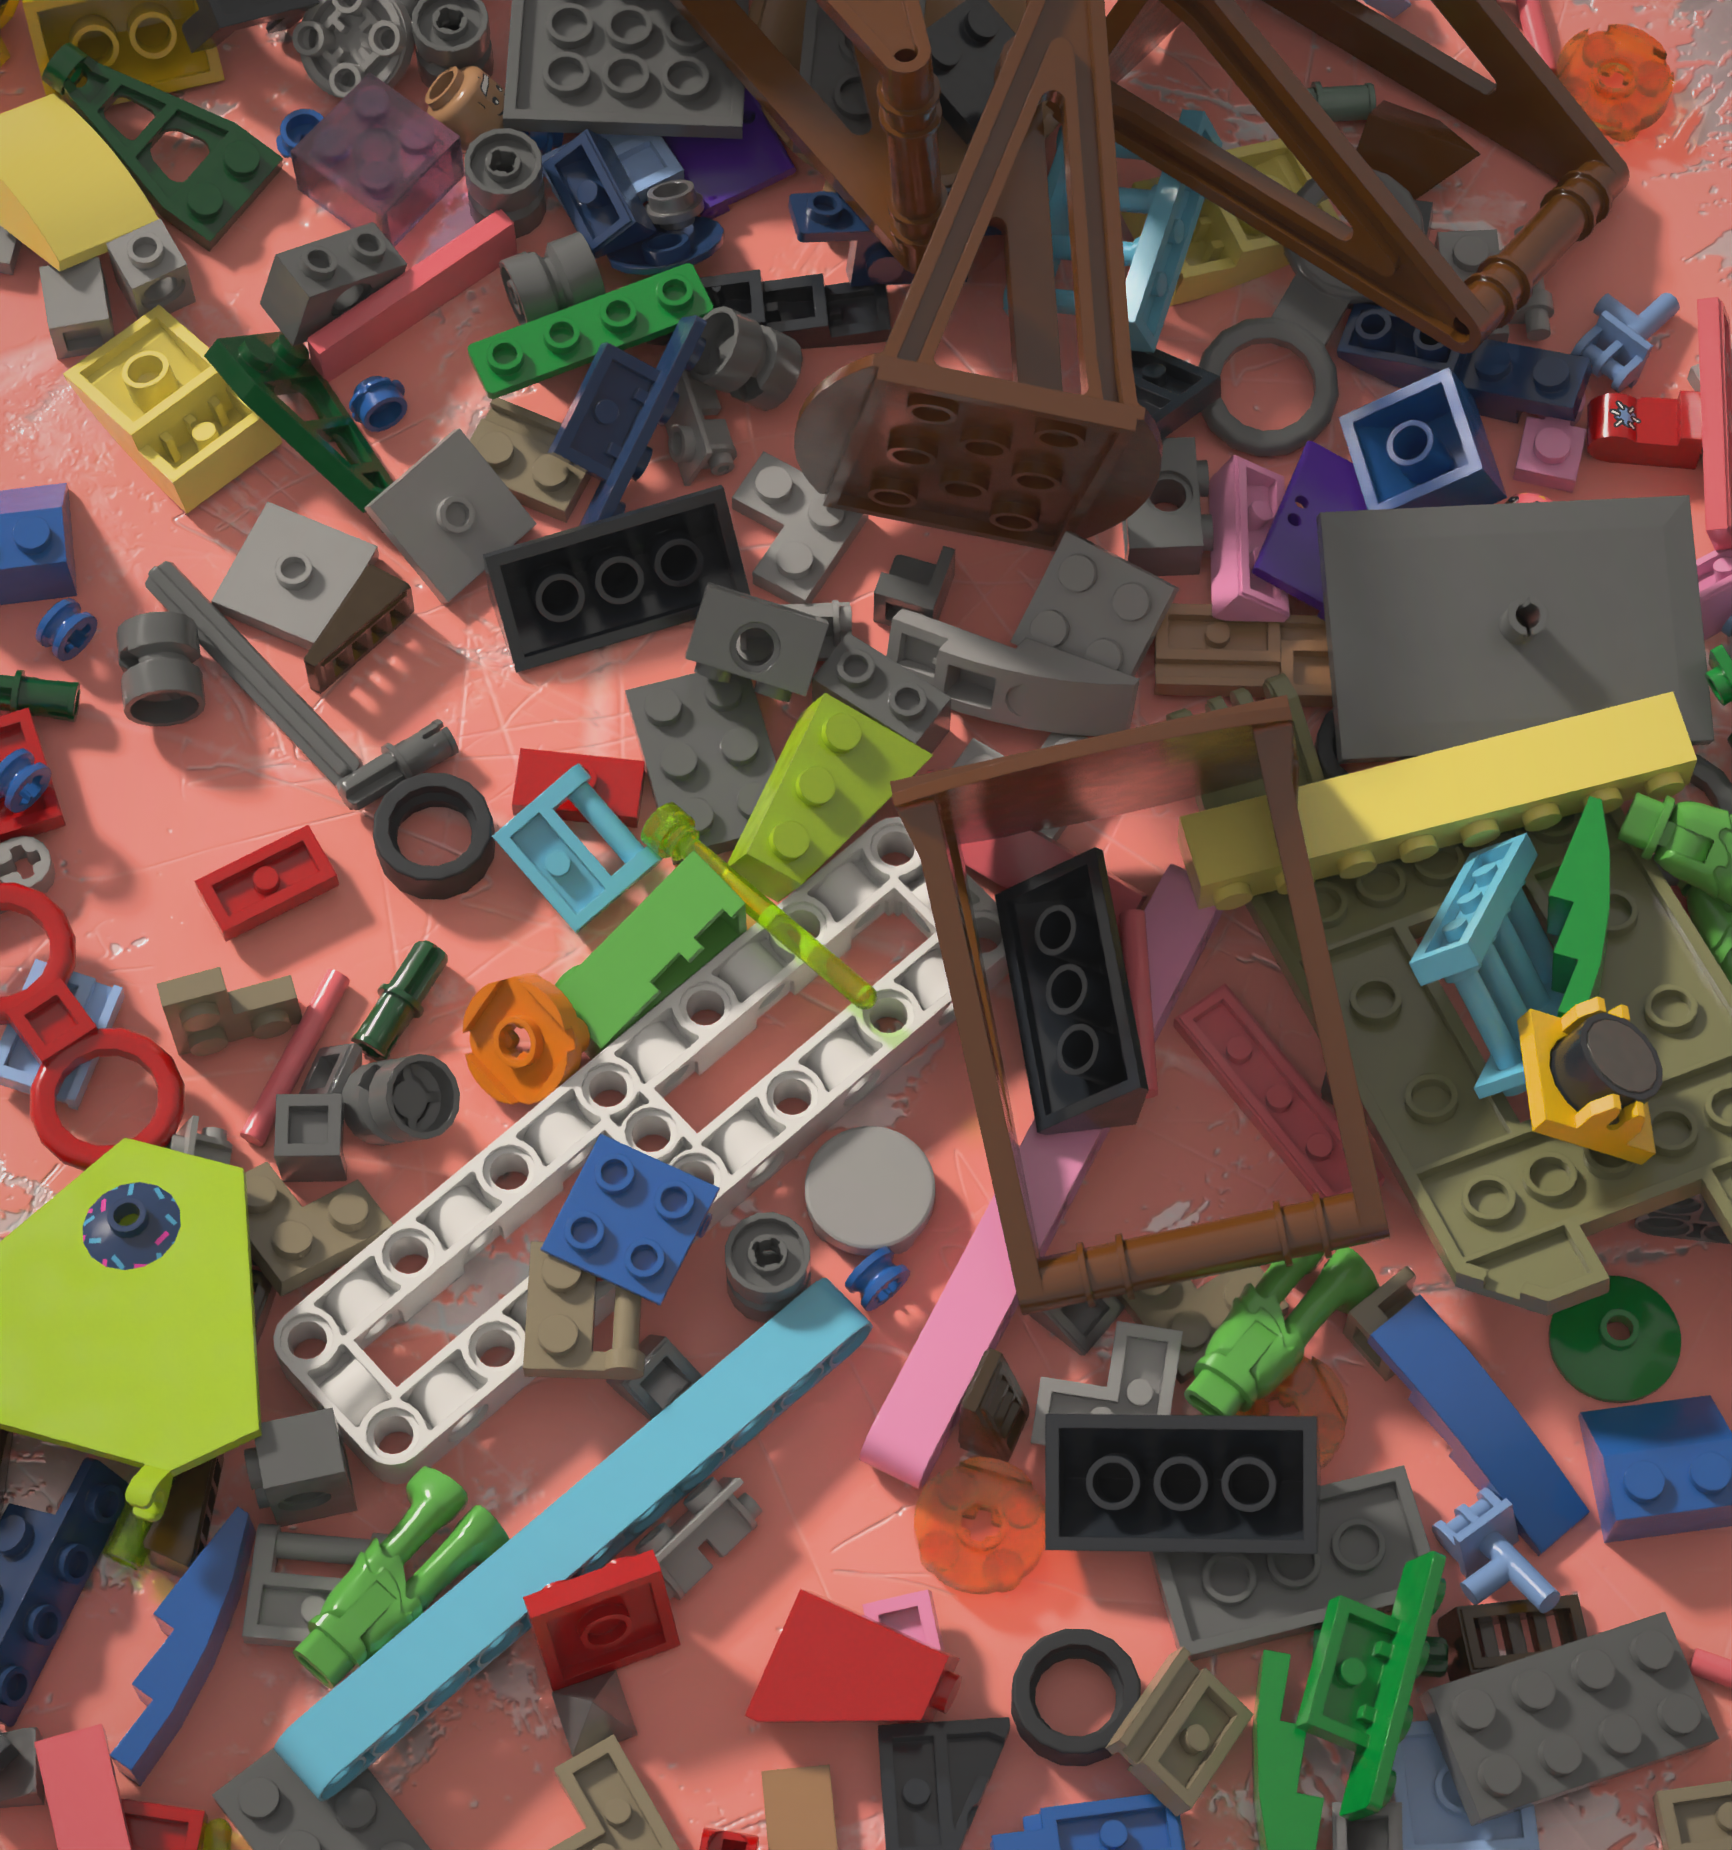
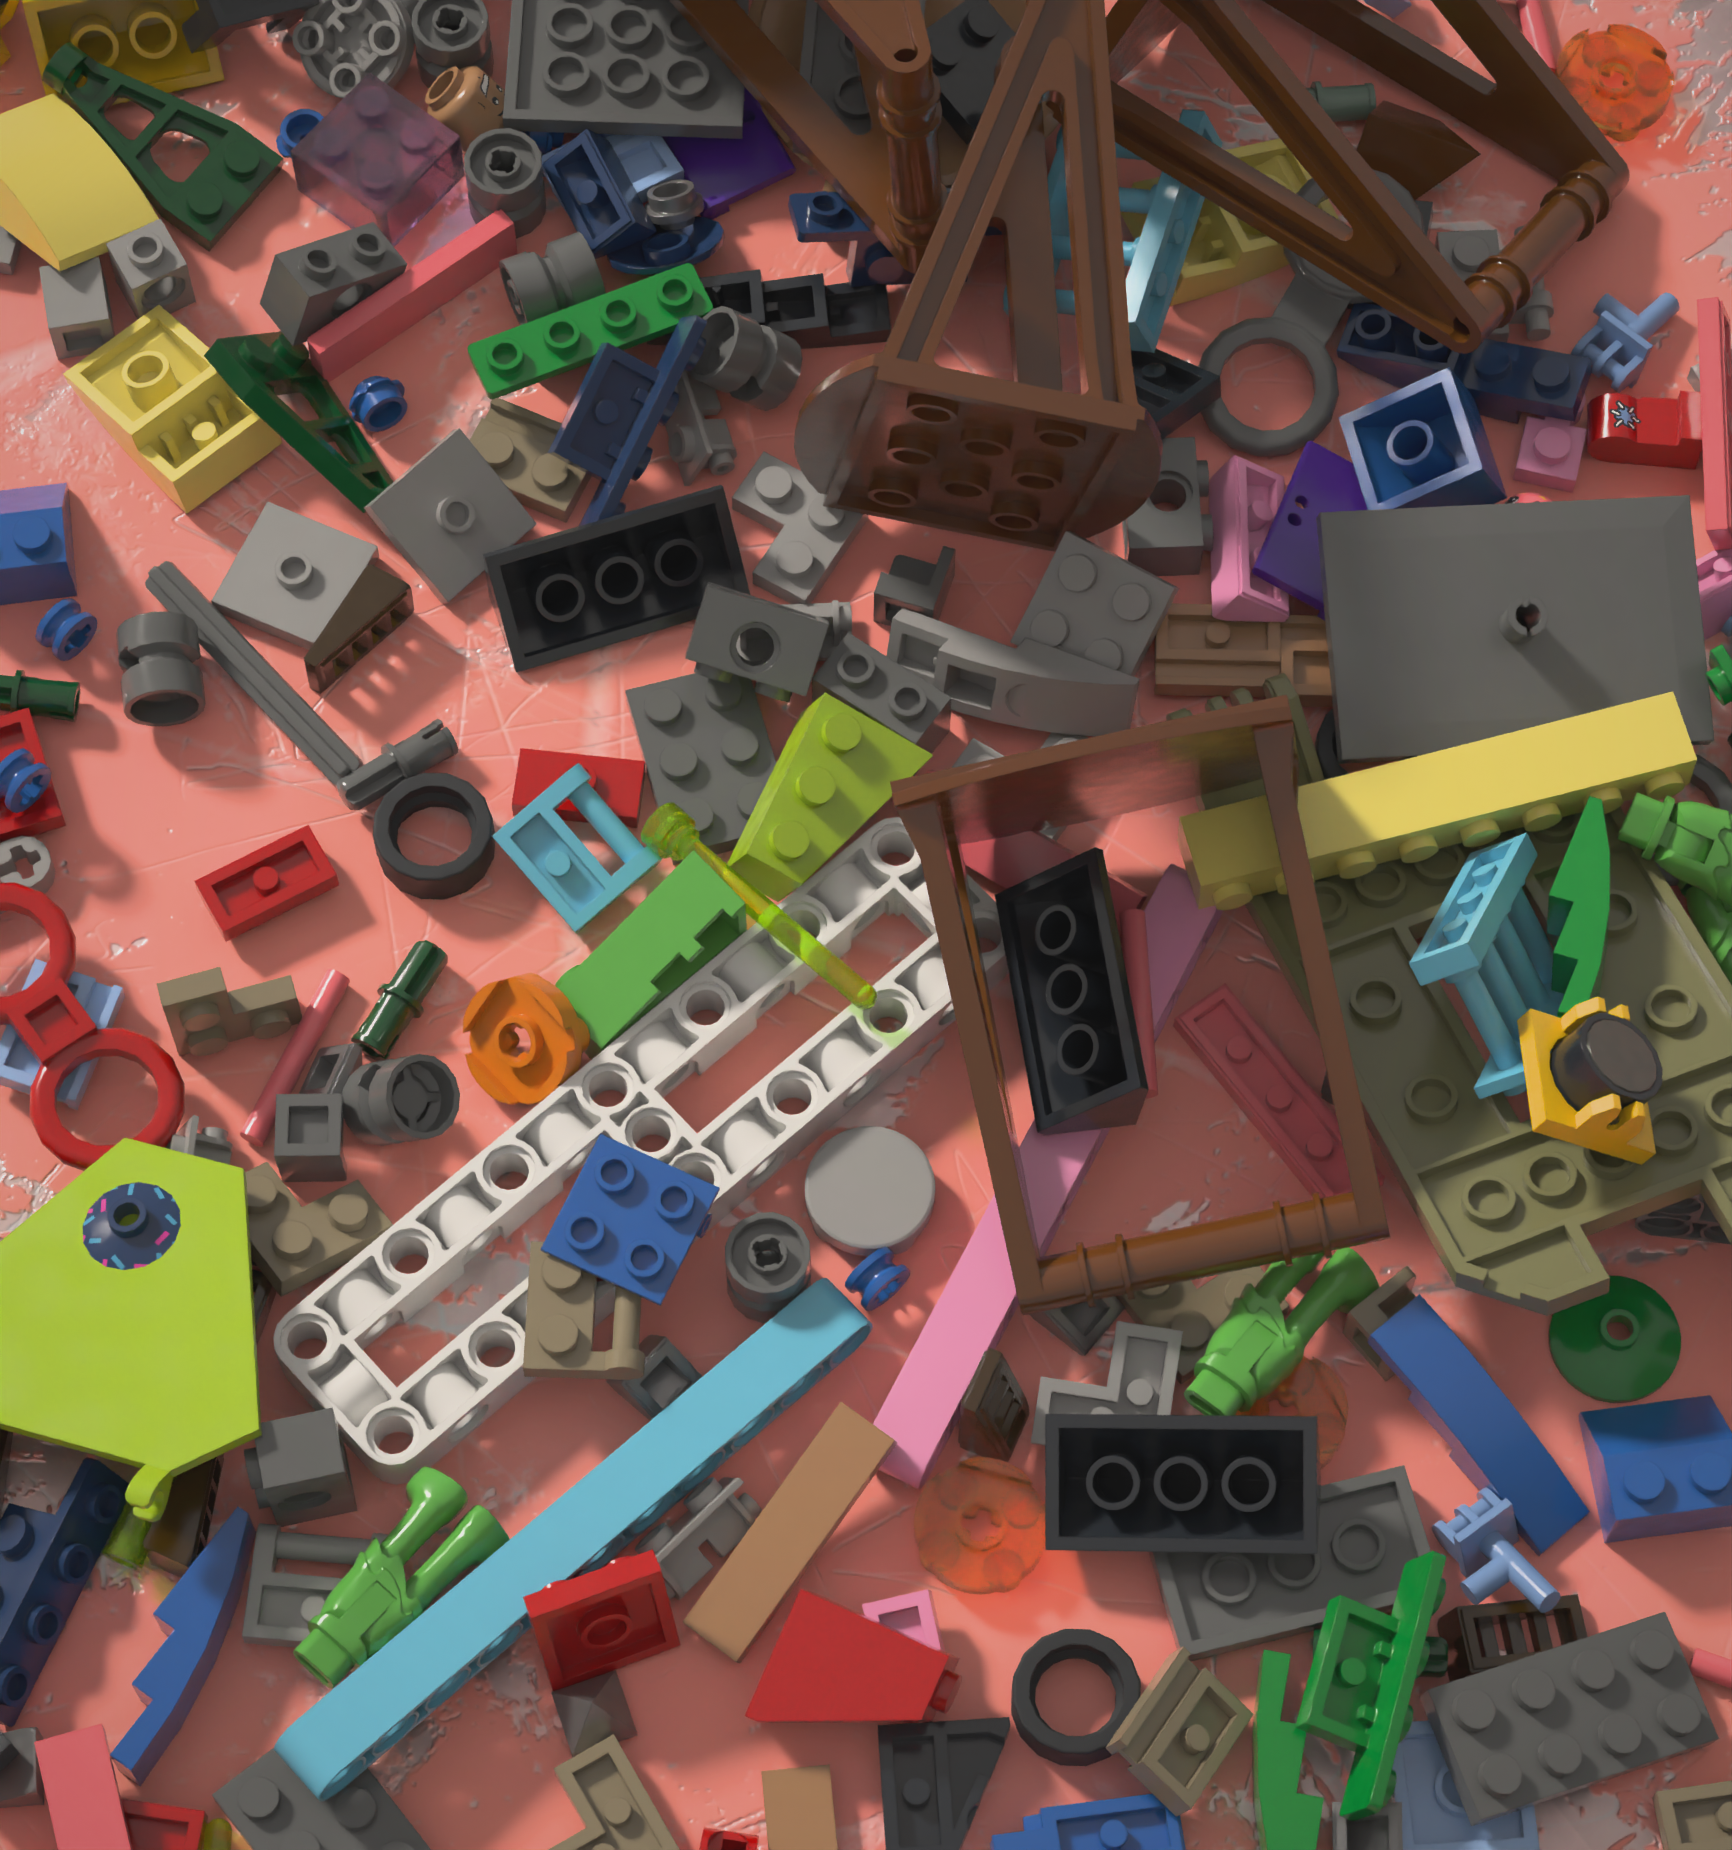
(790, 1532): none -> medium nougat tile

